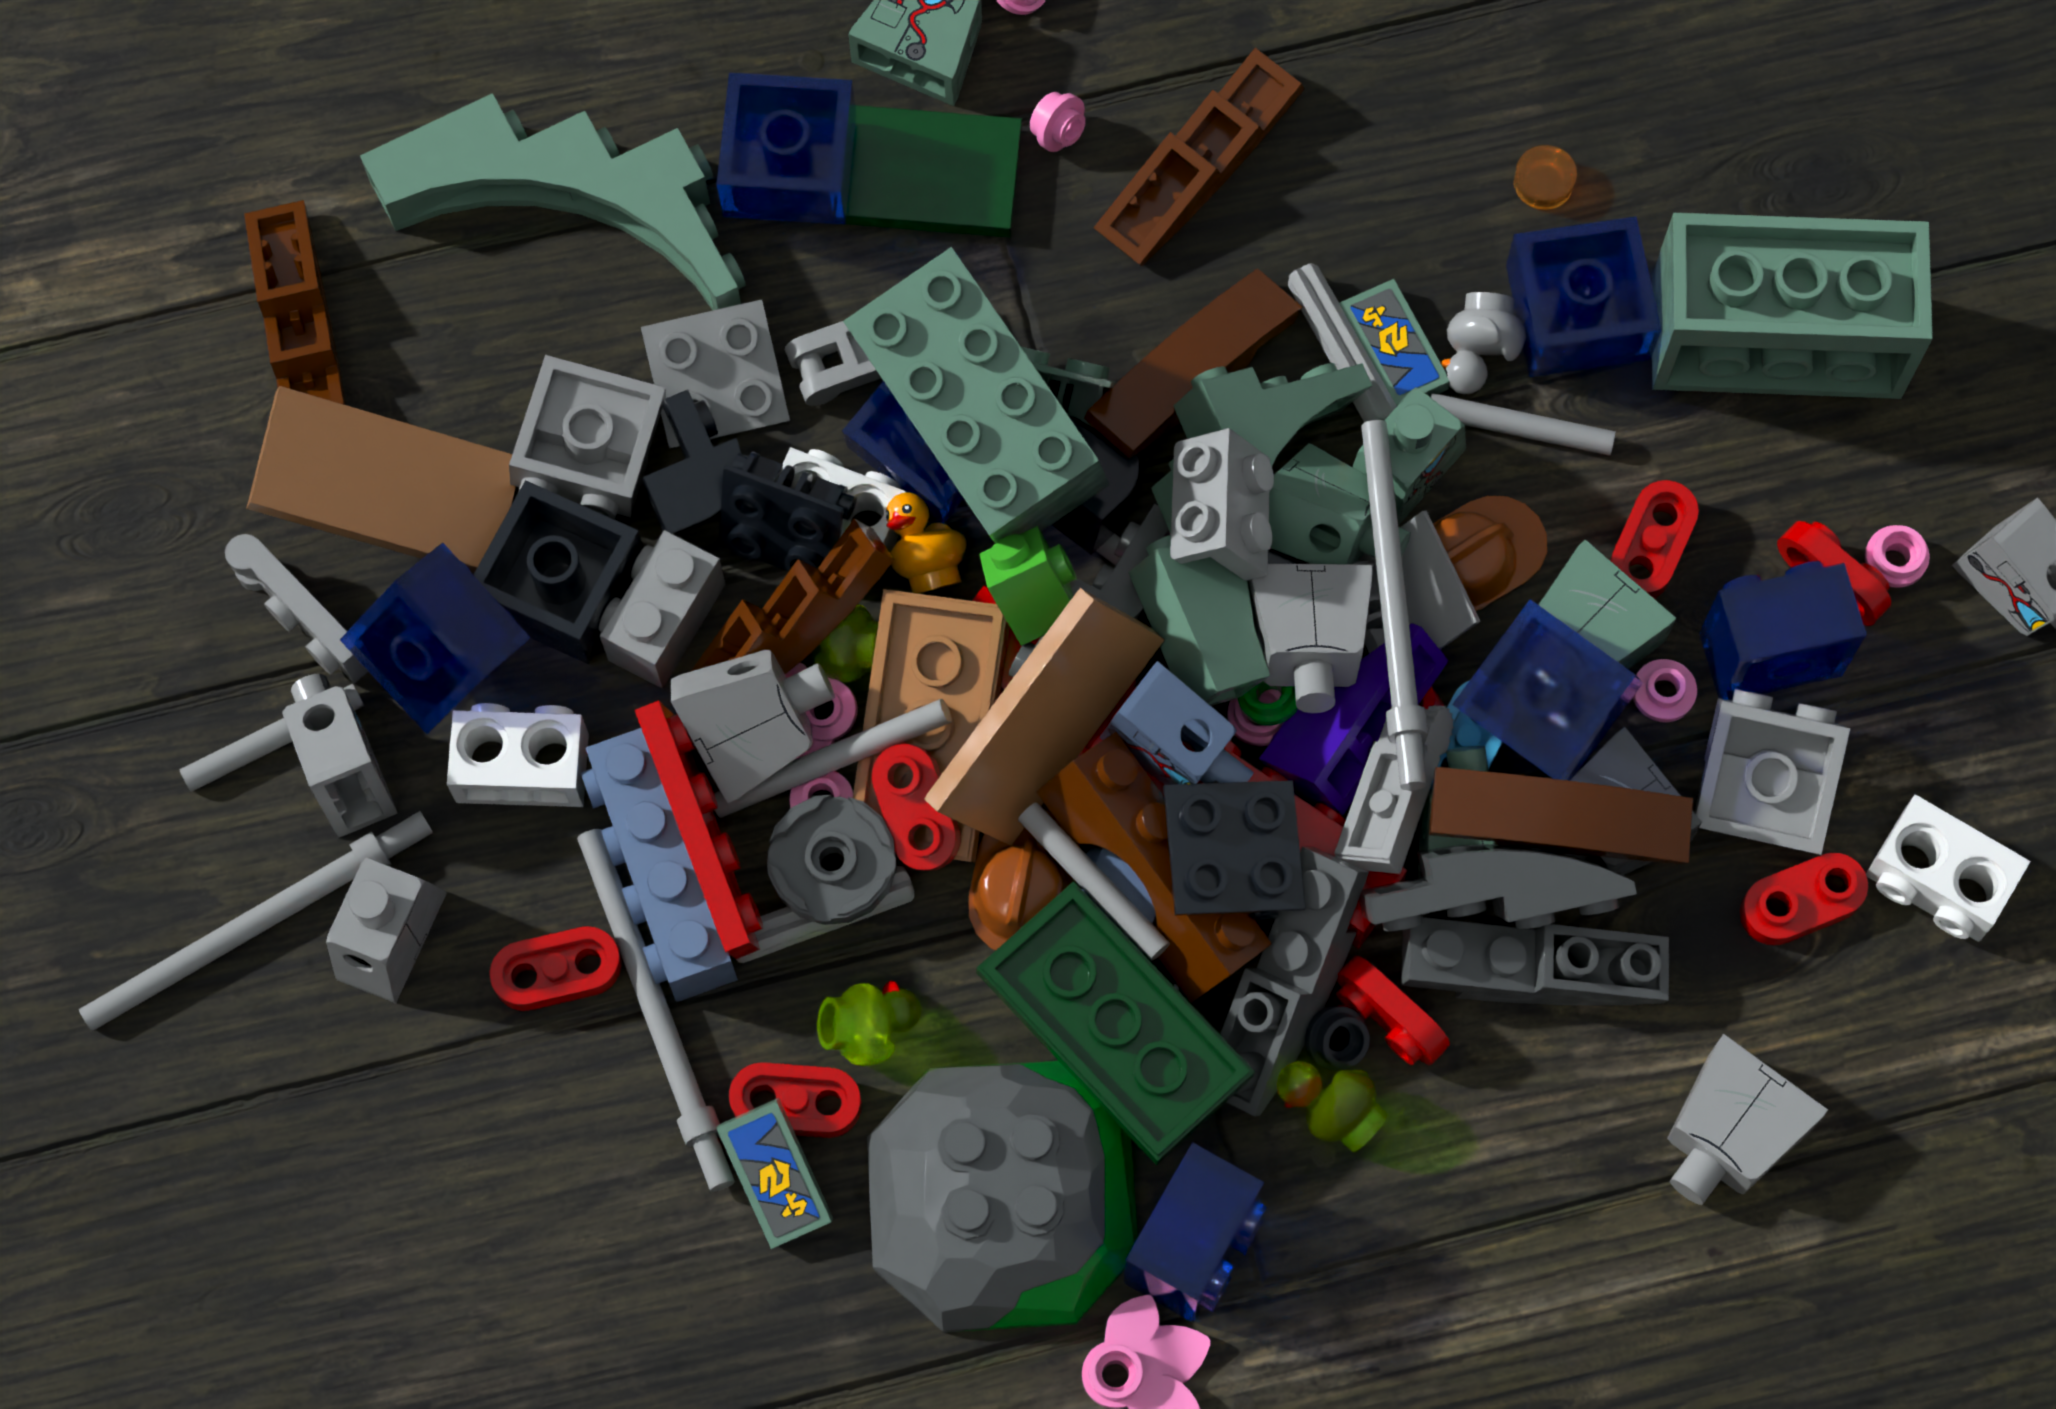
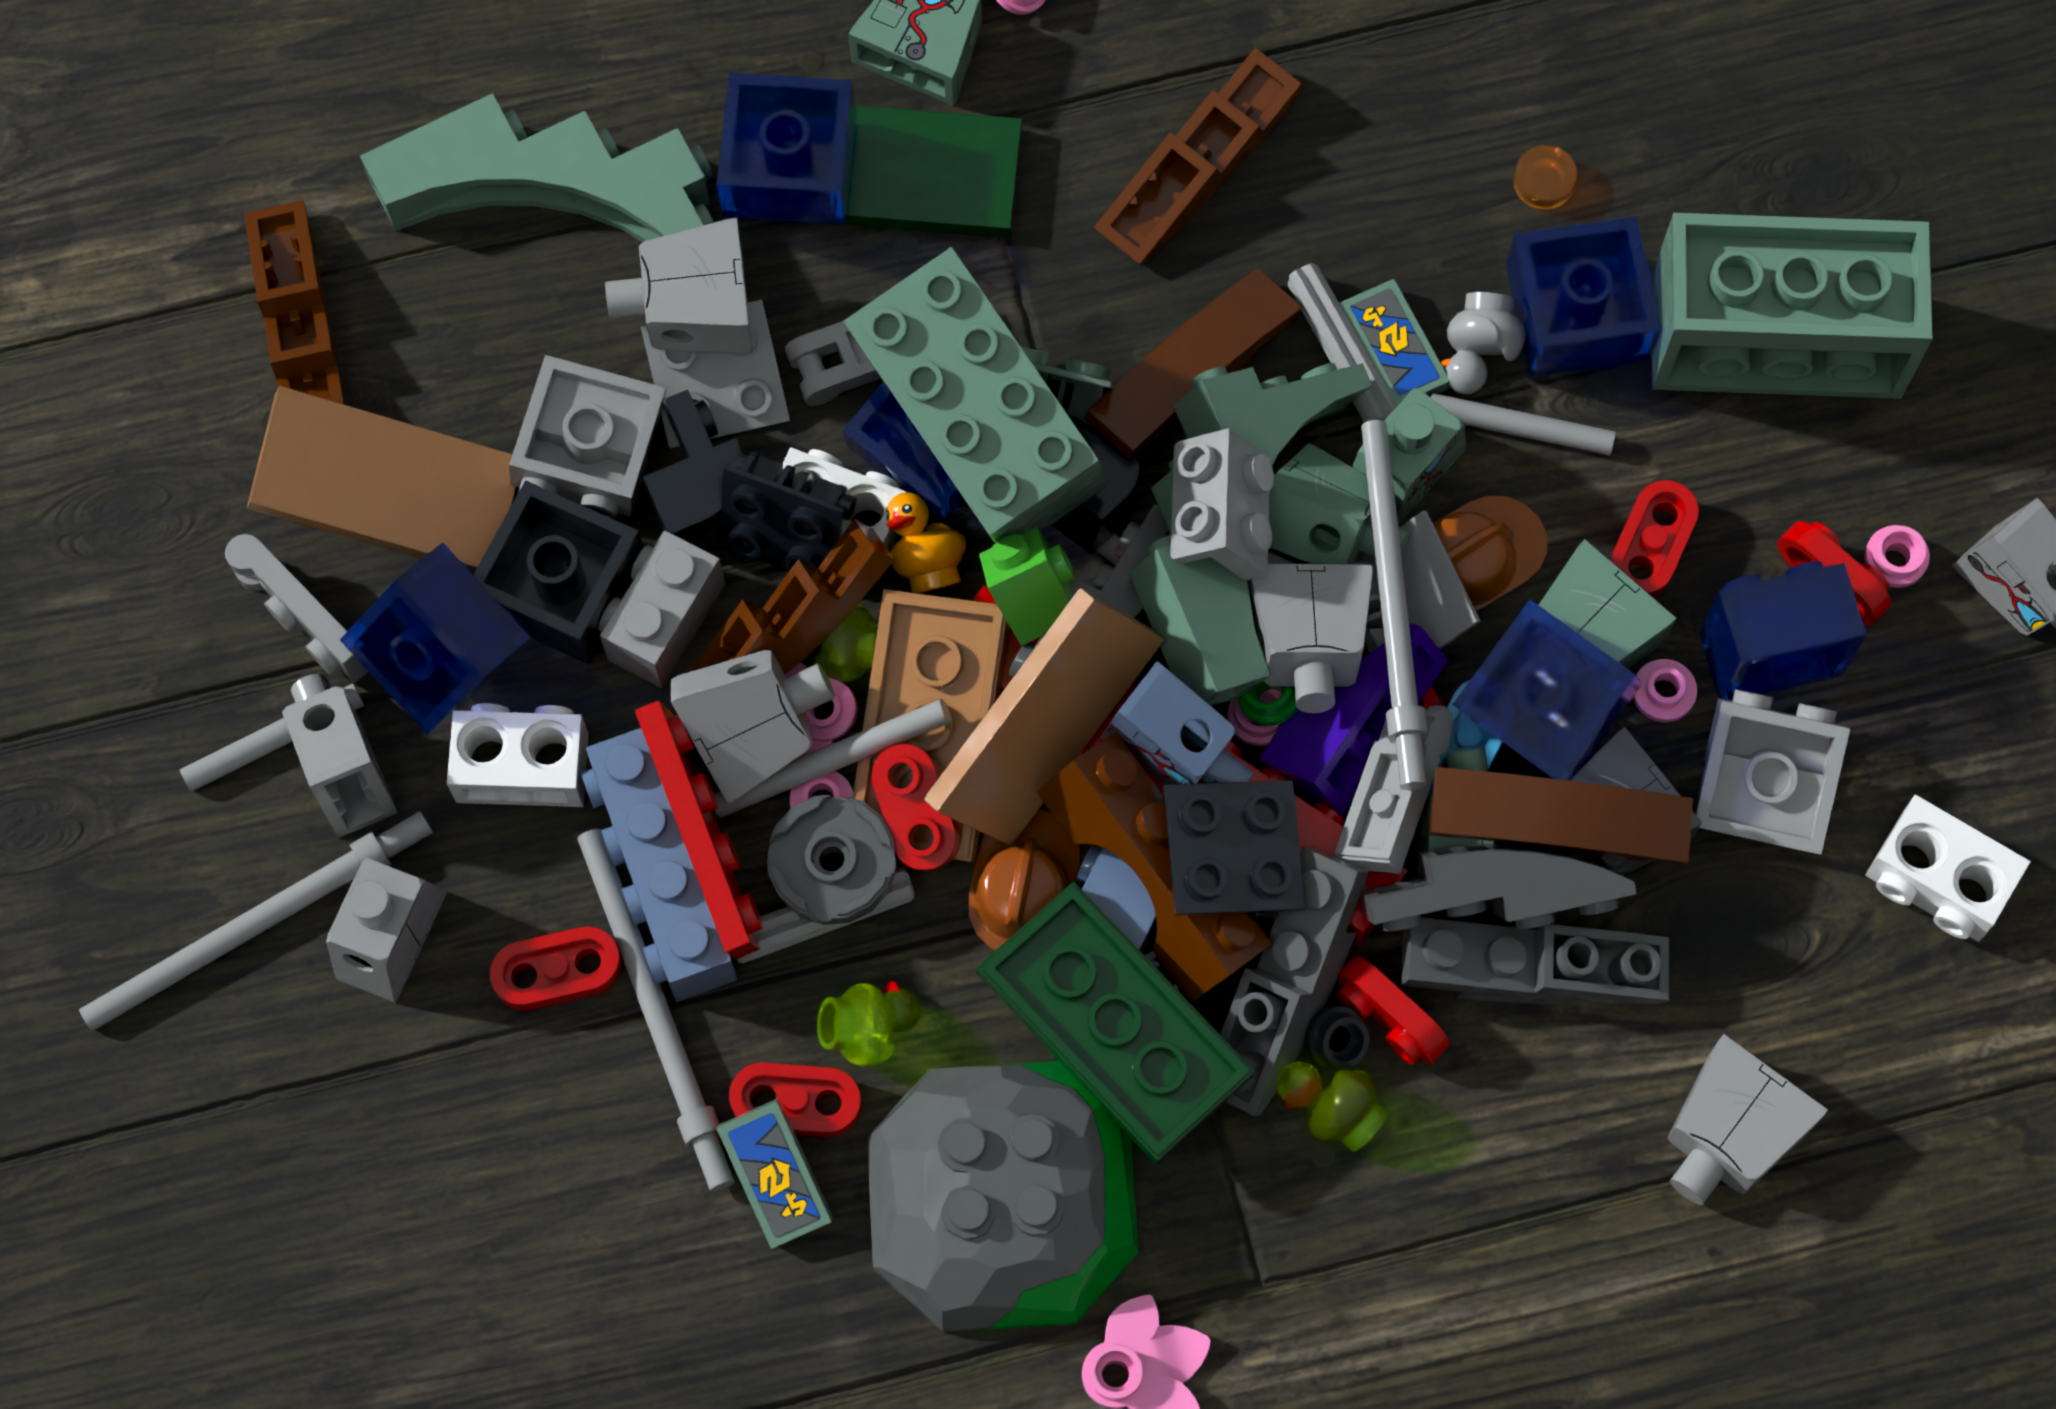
(689, 291): none -> light grey torso
(1058, 121): bright pink plate -> none
(1094, 881): light grey bar -> none
(1193, 1233): clear blue brick -> none
(1807, 899): red plate -> none

